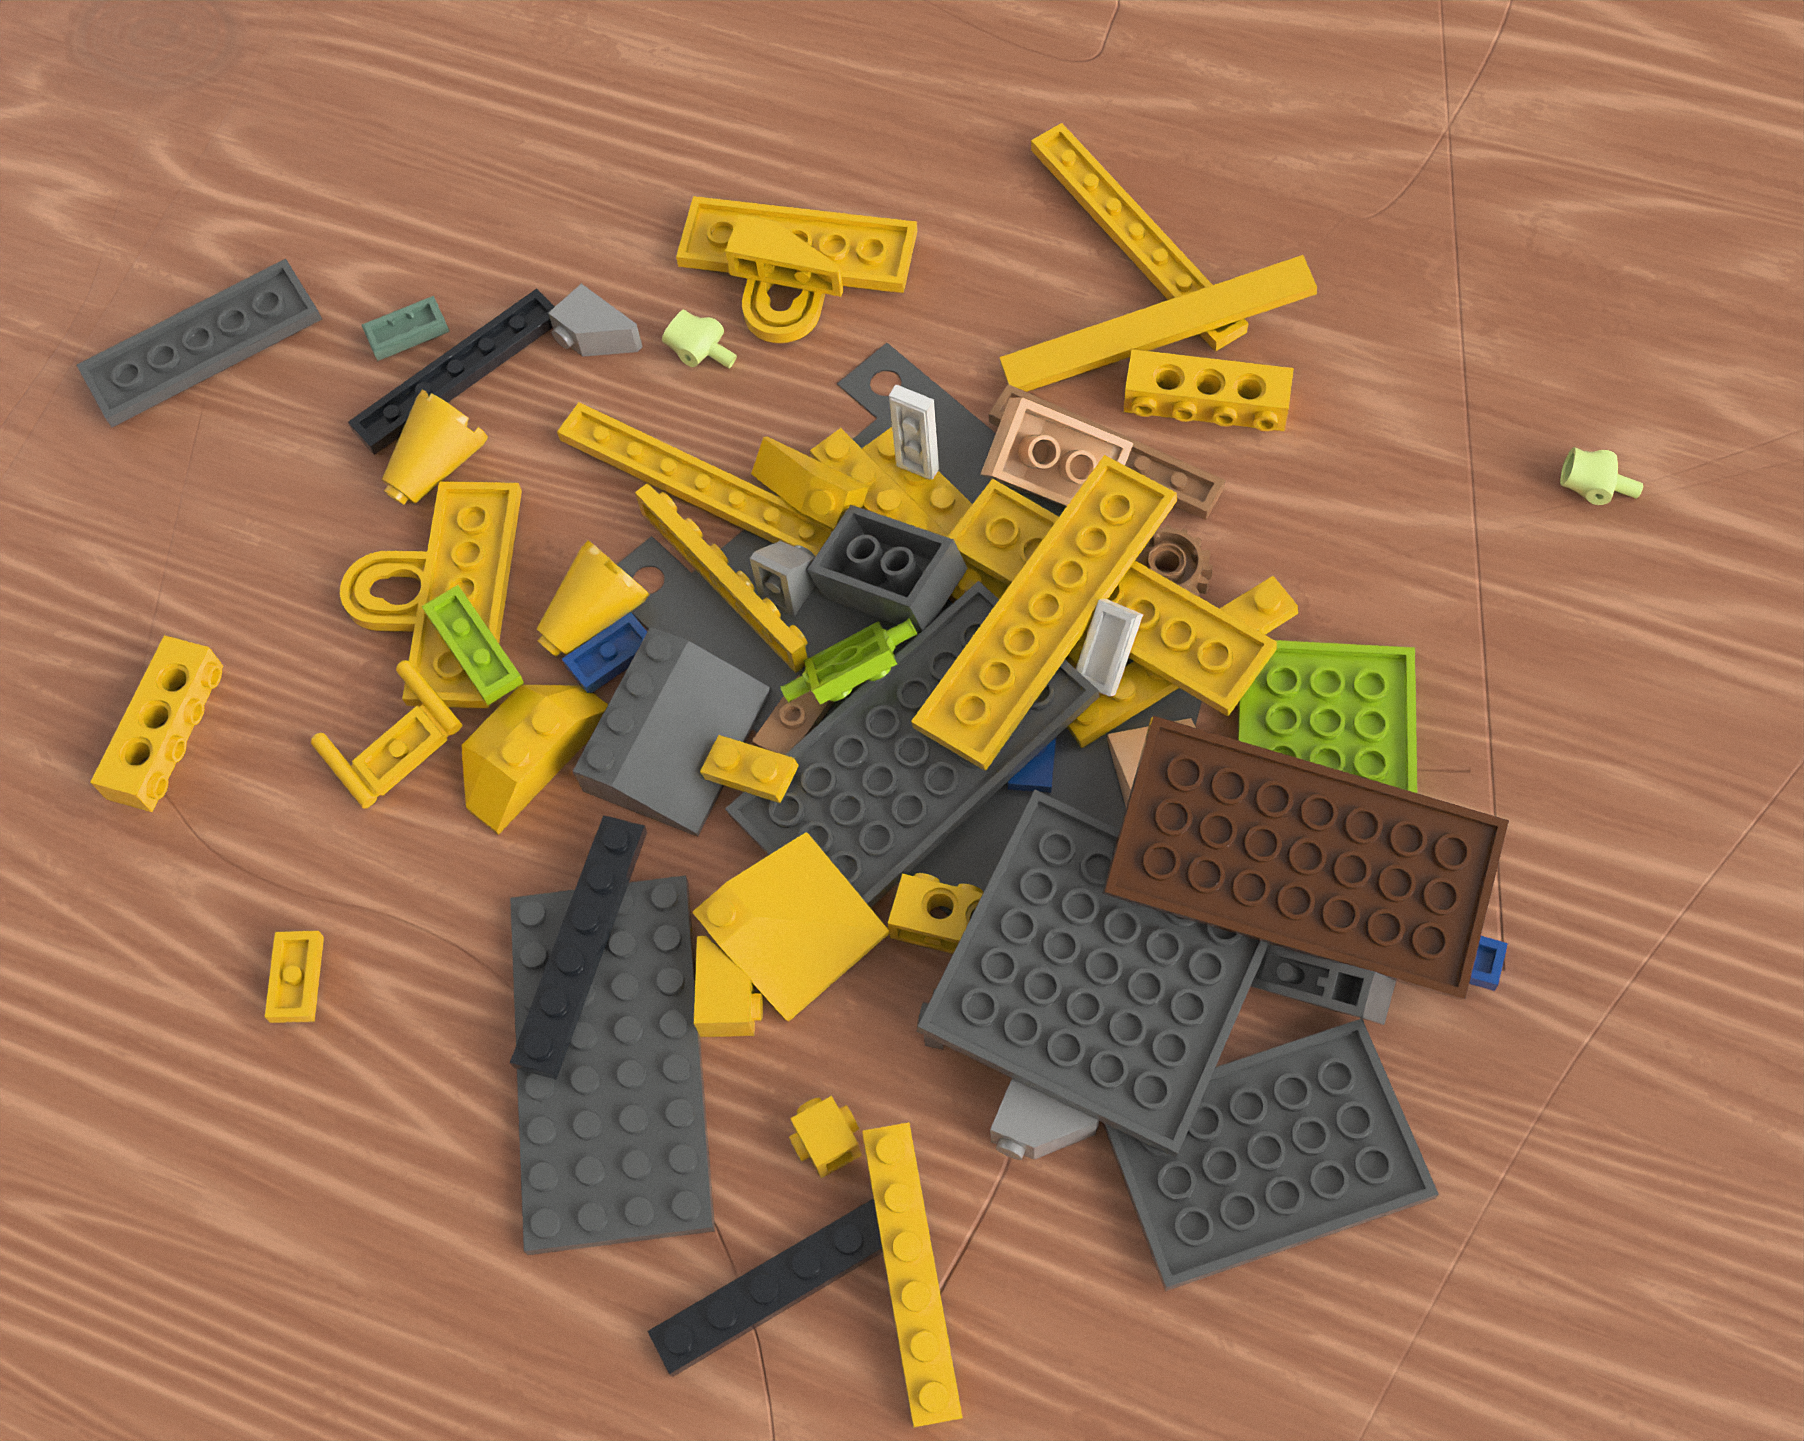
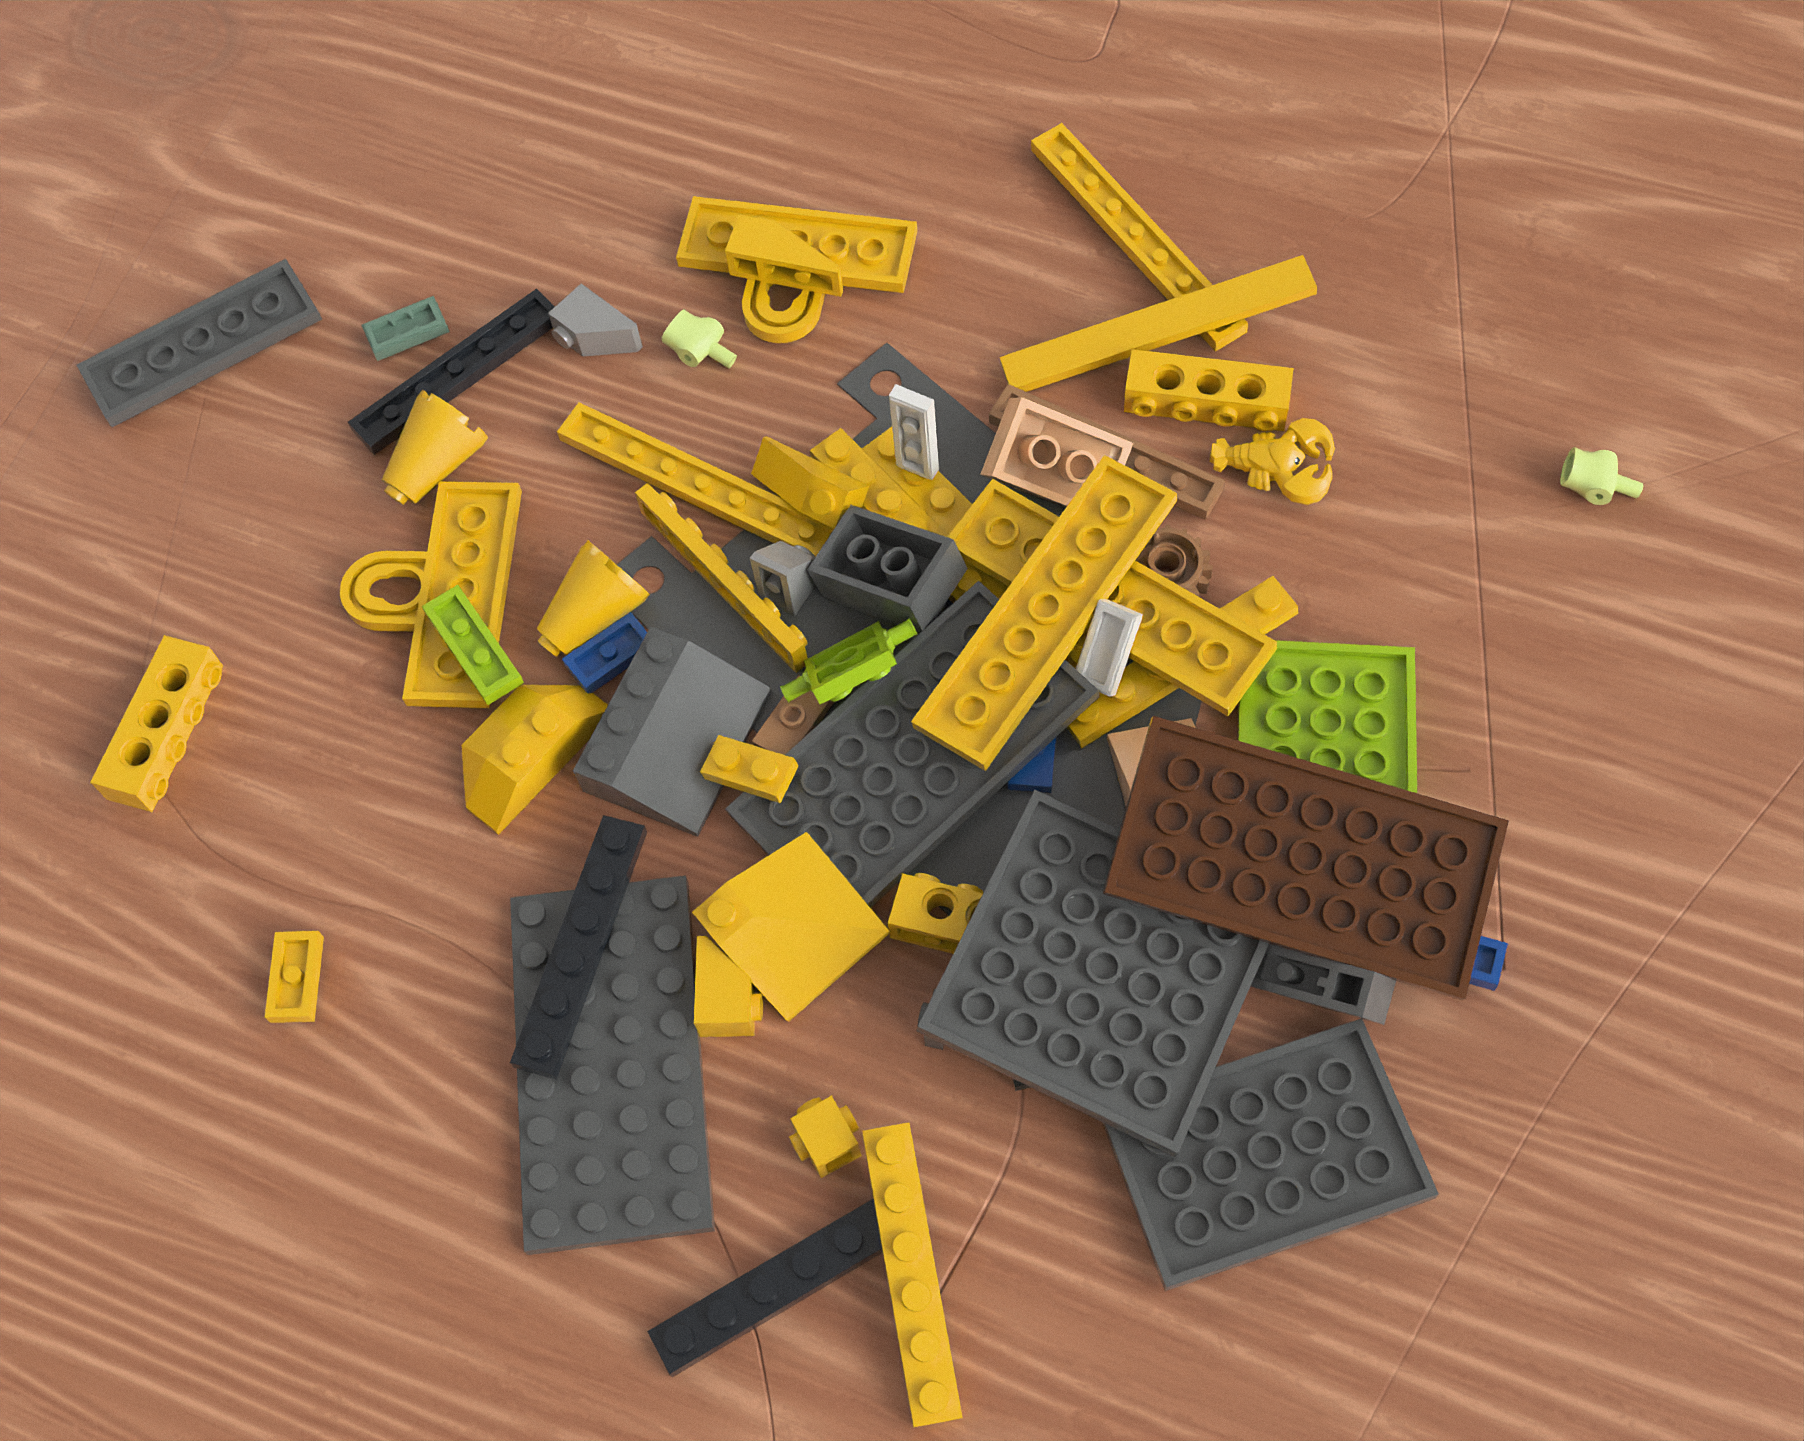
(398, 748): yellow plate -> none
(1037, 1124): light grey slope -> none
(1278, 458): none -> yellow animal

